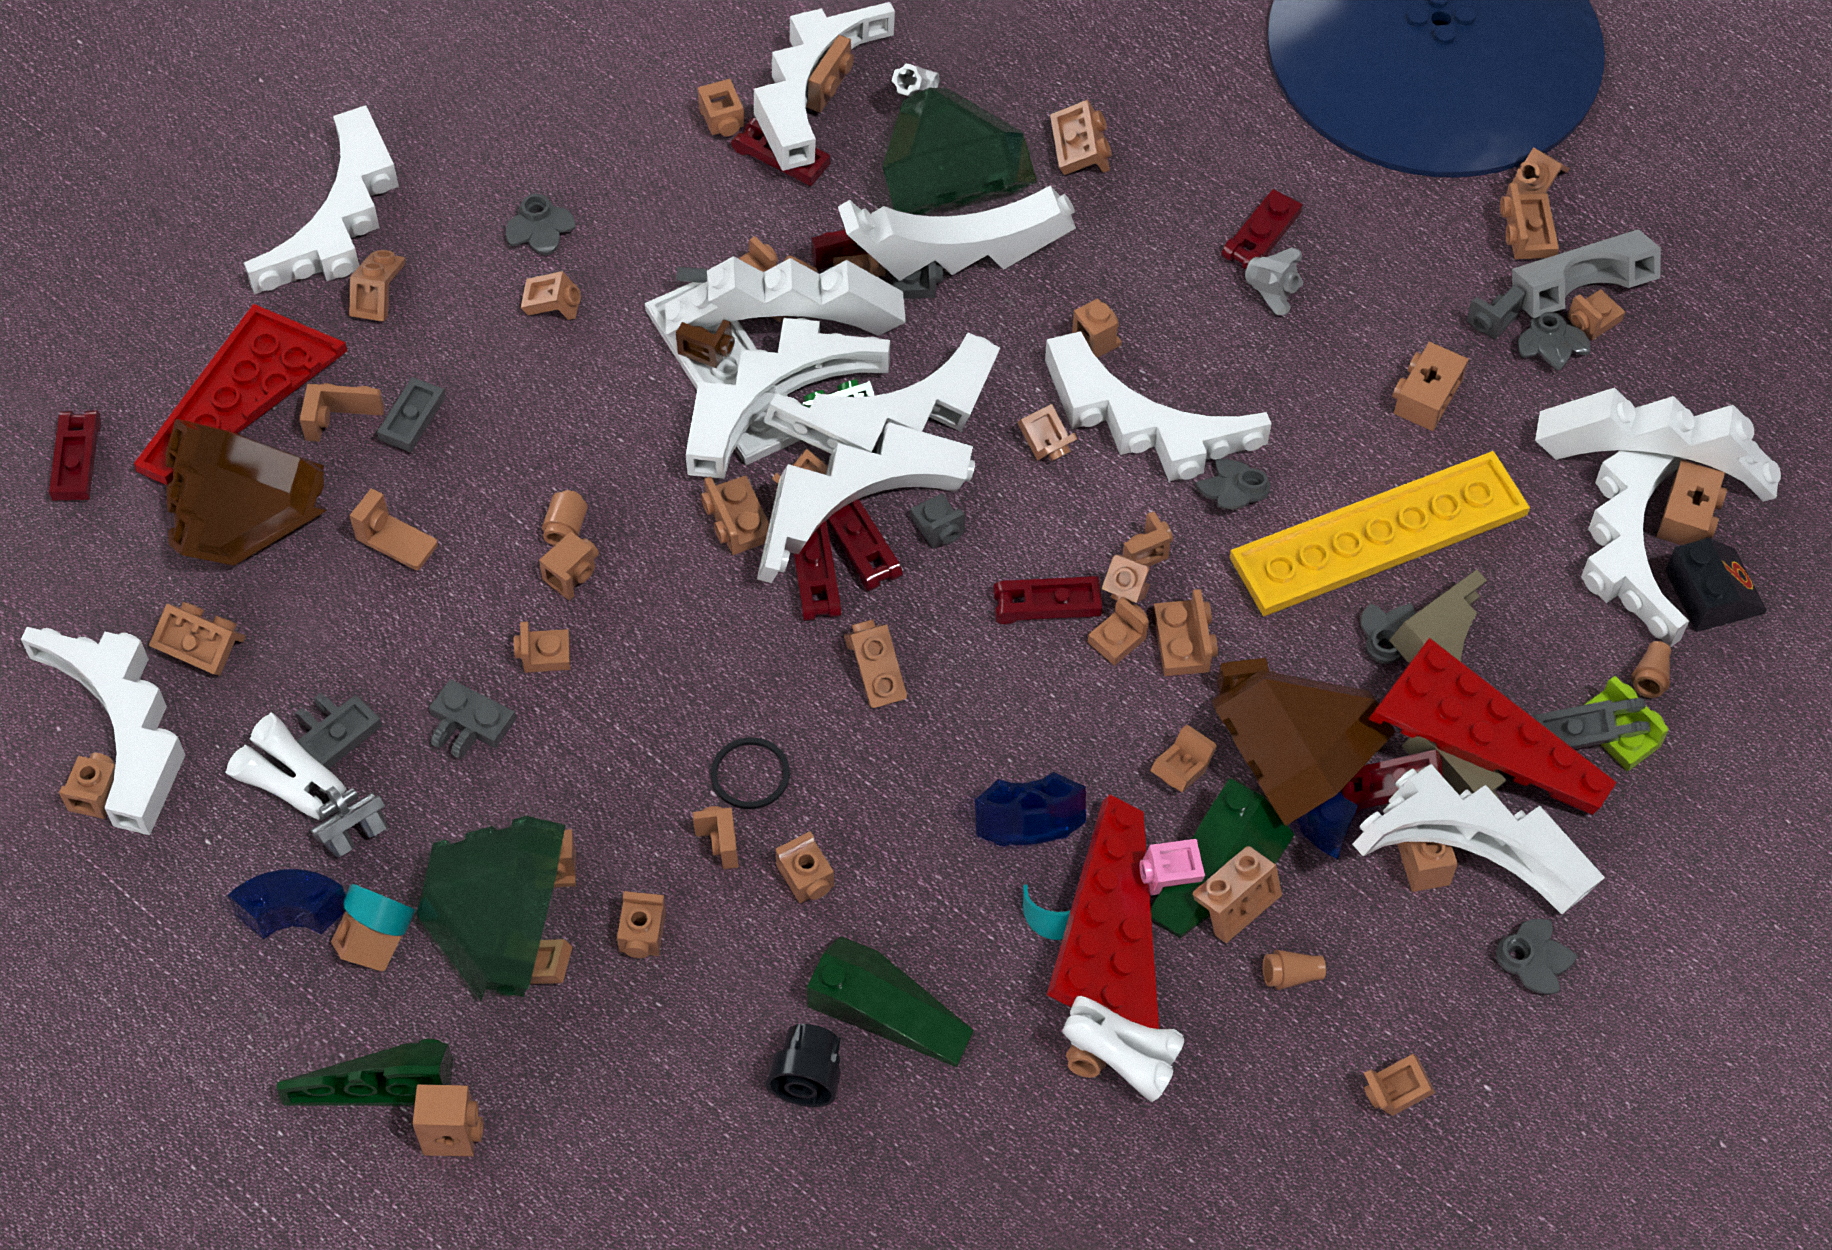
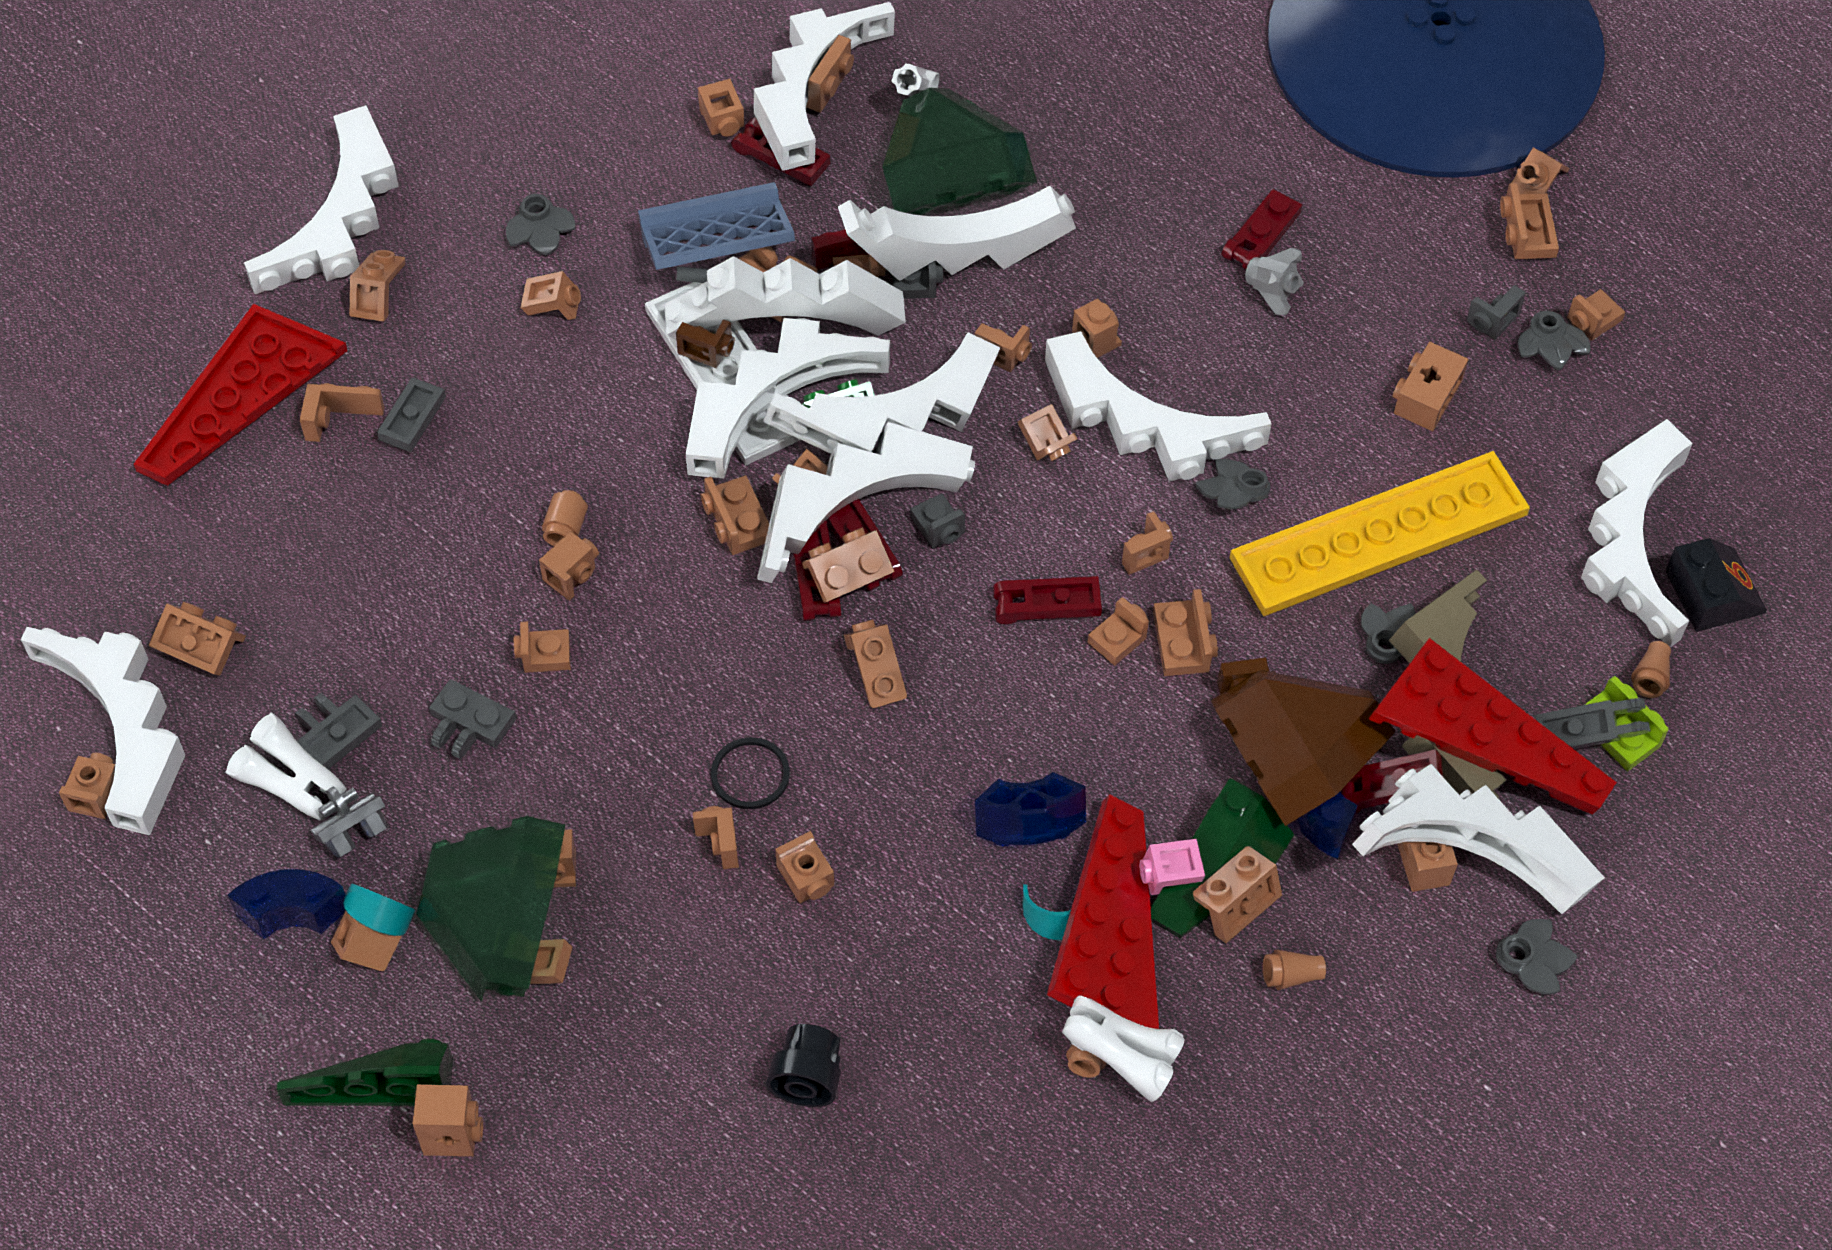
(74, 455): dark red plate -> none
(235, 493): reddish brown panel -> none
(389, 535): nougat bracket -> none
(647, 911): nougat brick -> none
(719, 213): none -> sand blue fence
(849, 564): none -> nougat bracket
(877, 996): dark green wedge -> none
(1011, 349): none -> nougat bracket
(1080, 138): nougat bracket -> none
(1126, 579): nougat bracket -> none
(1184, 759): nougat bracket -> none
(1398, 1085): nougat bracket -> none
(1619, 260): light grey arch -> none
(1664, 427): white arch -> none
(1691, 504): nougat brick -> none

